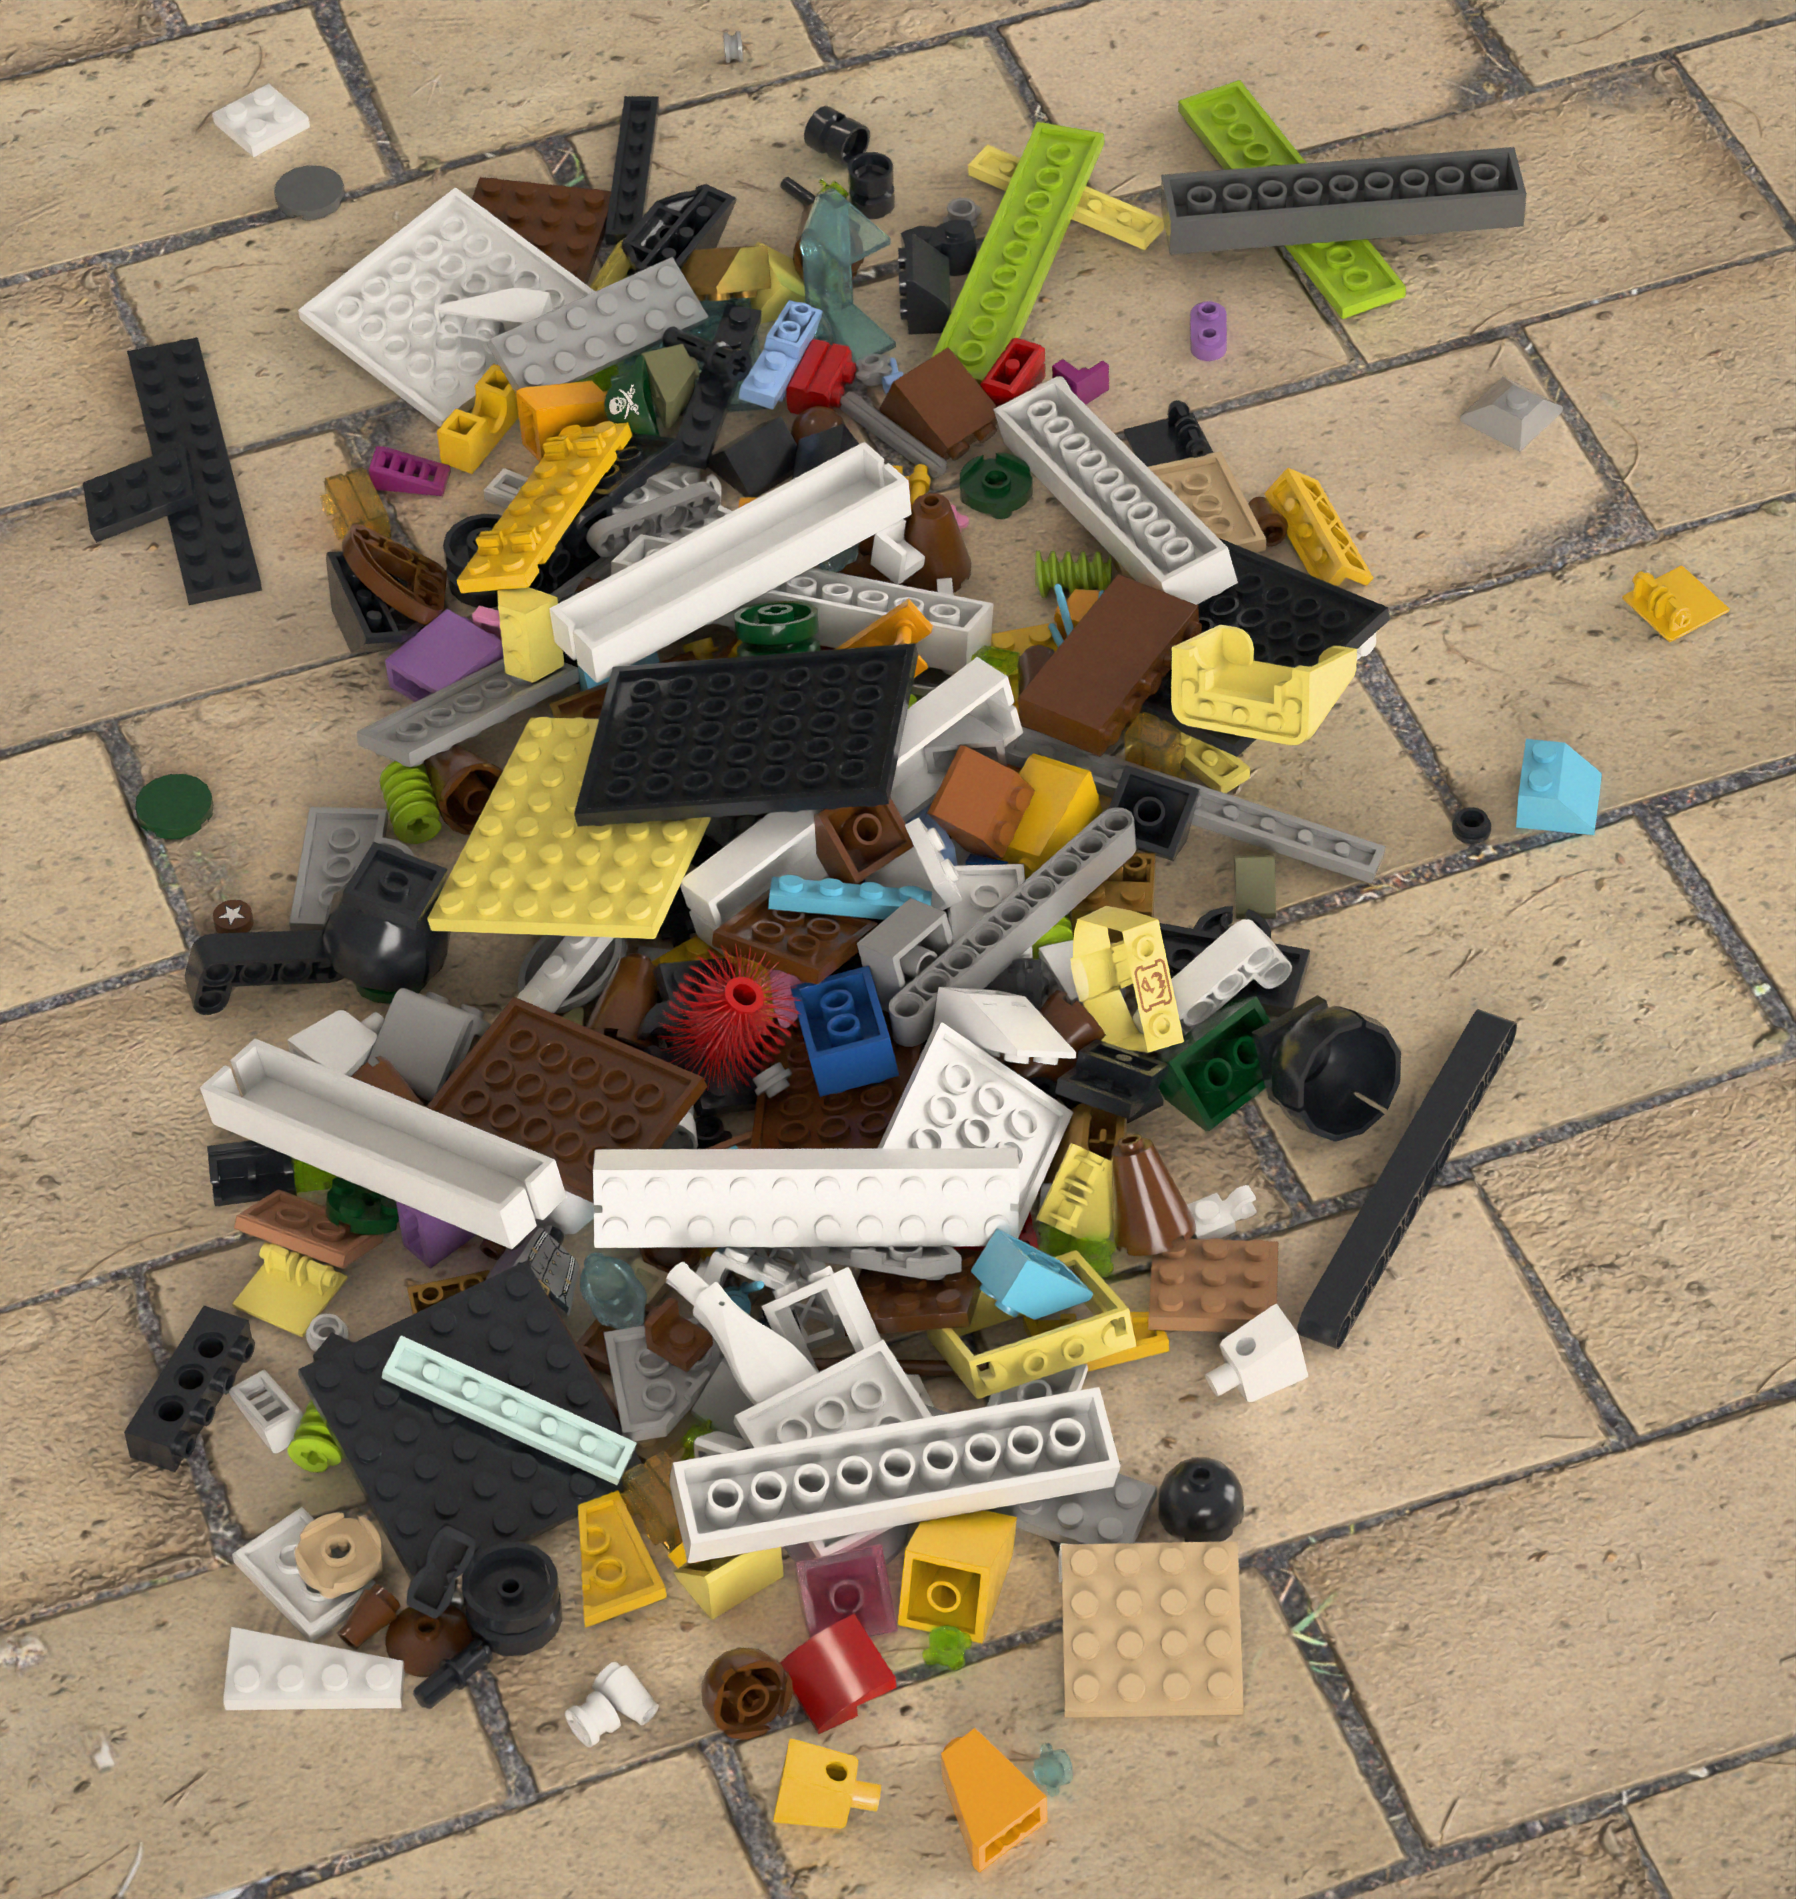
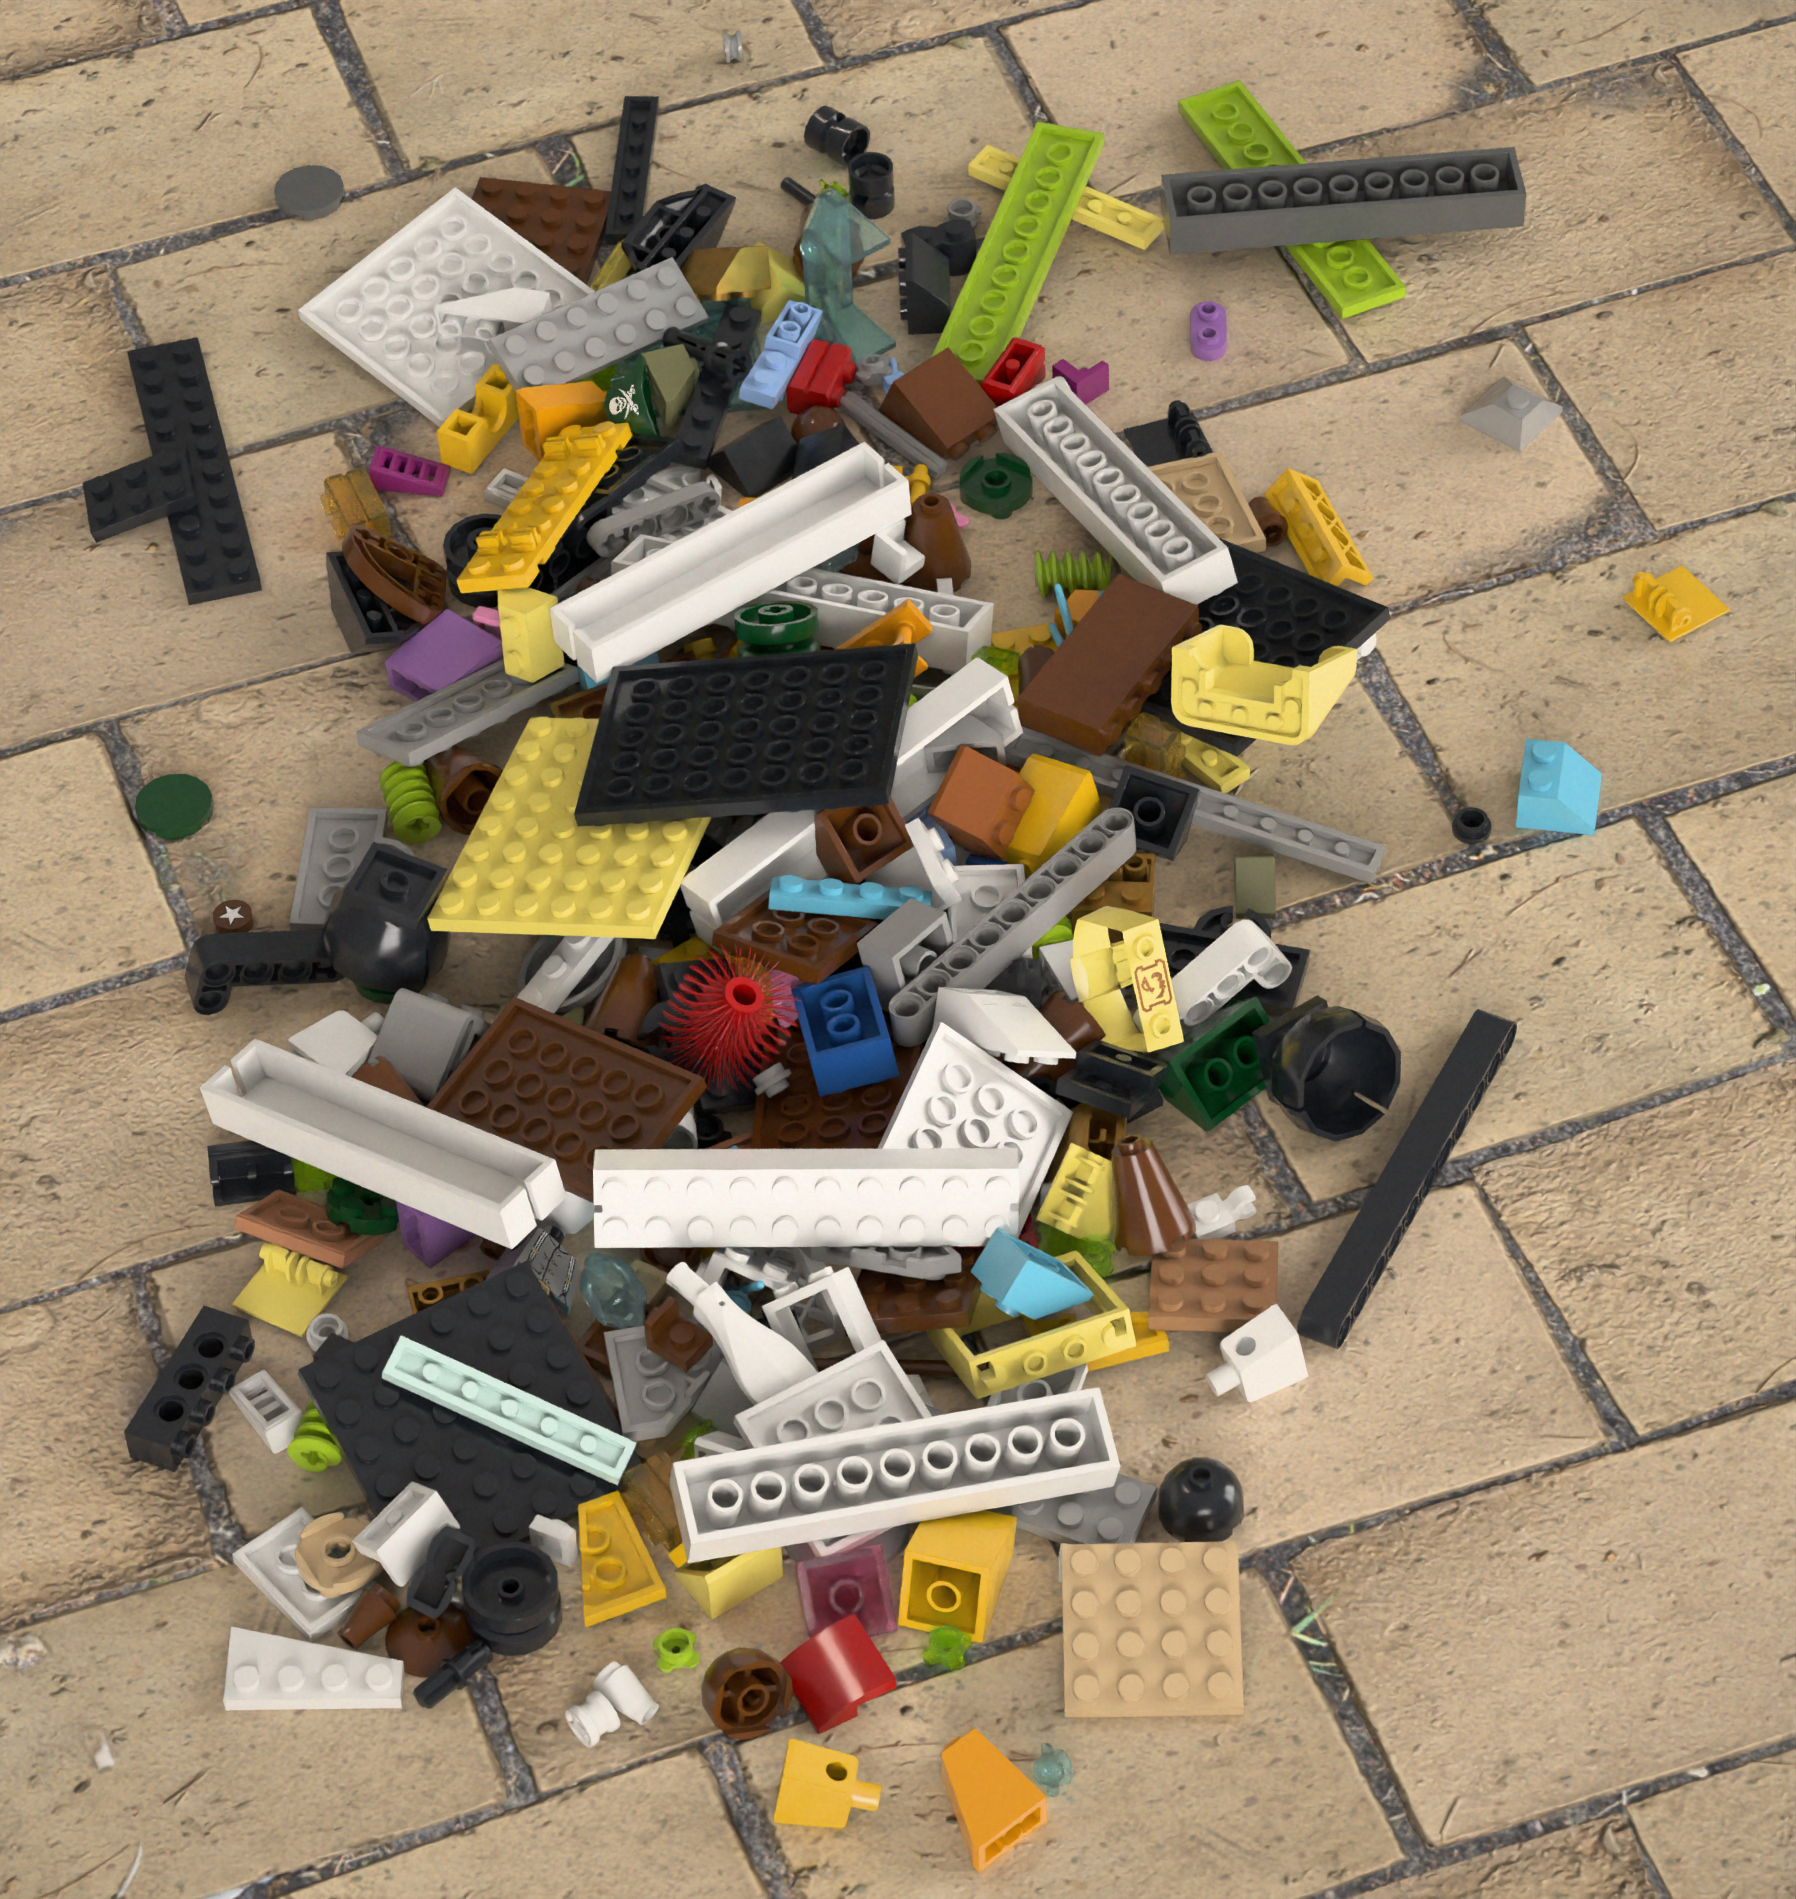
(261, 120): white plate -> none
(404, 1530): none -> white panel
(554, 1539): none -> white plate
(673, 1640): none -> lime plate

